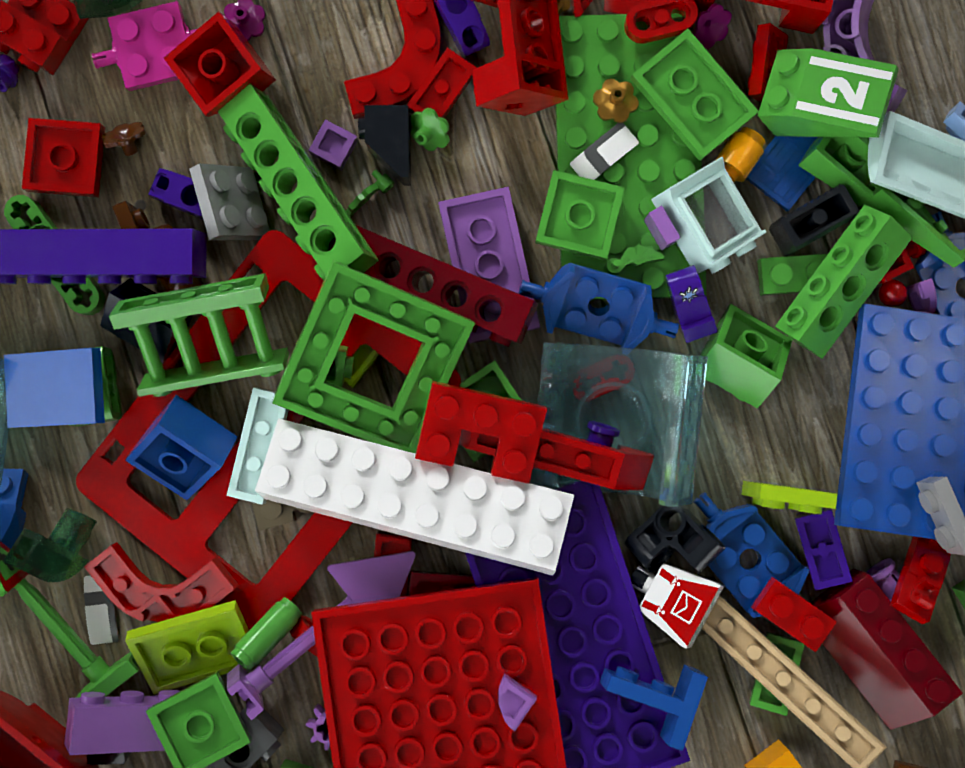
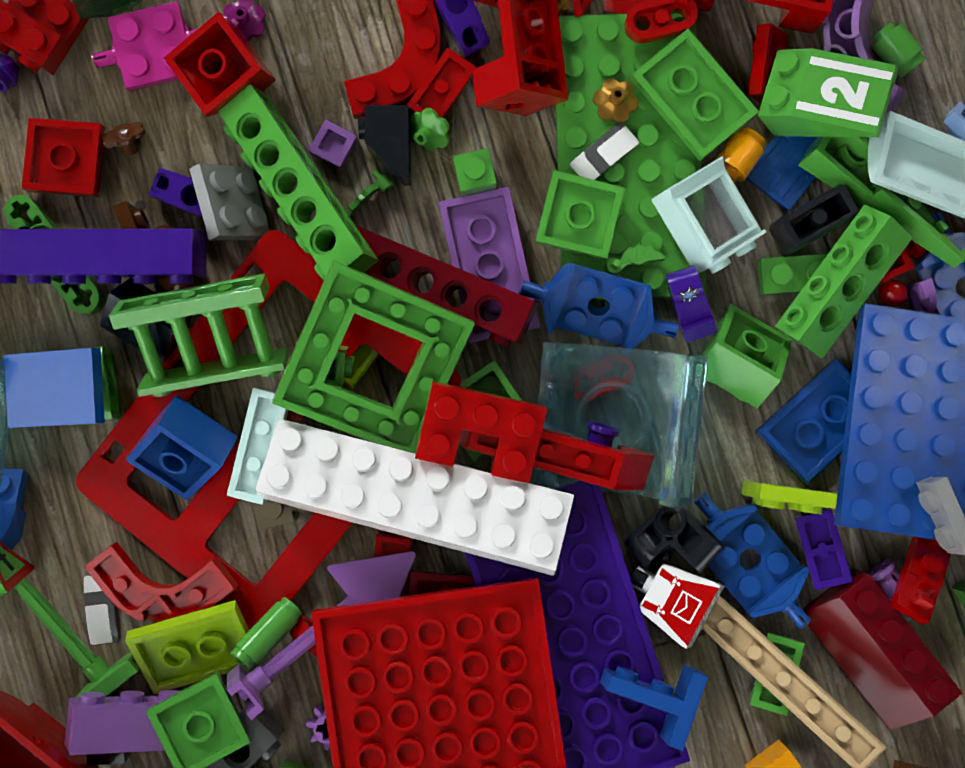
(53, 557): clear green brick -> none
(474, 172): none -> bright green brick
(514, 701): medium lavender tile -> none
(661, 228): medium lavender tile -> none
(712, 25): magenta plant -> none
(793, 614): red plate -> none
(811, 424): none -> blue tile
(898, 47): none -> bright green brick

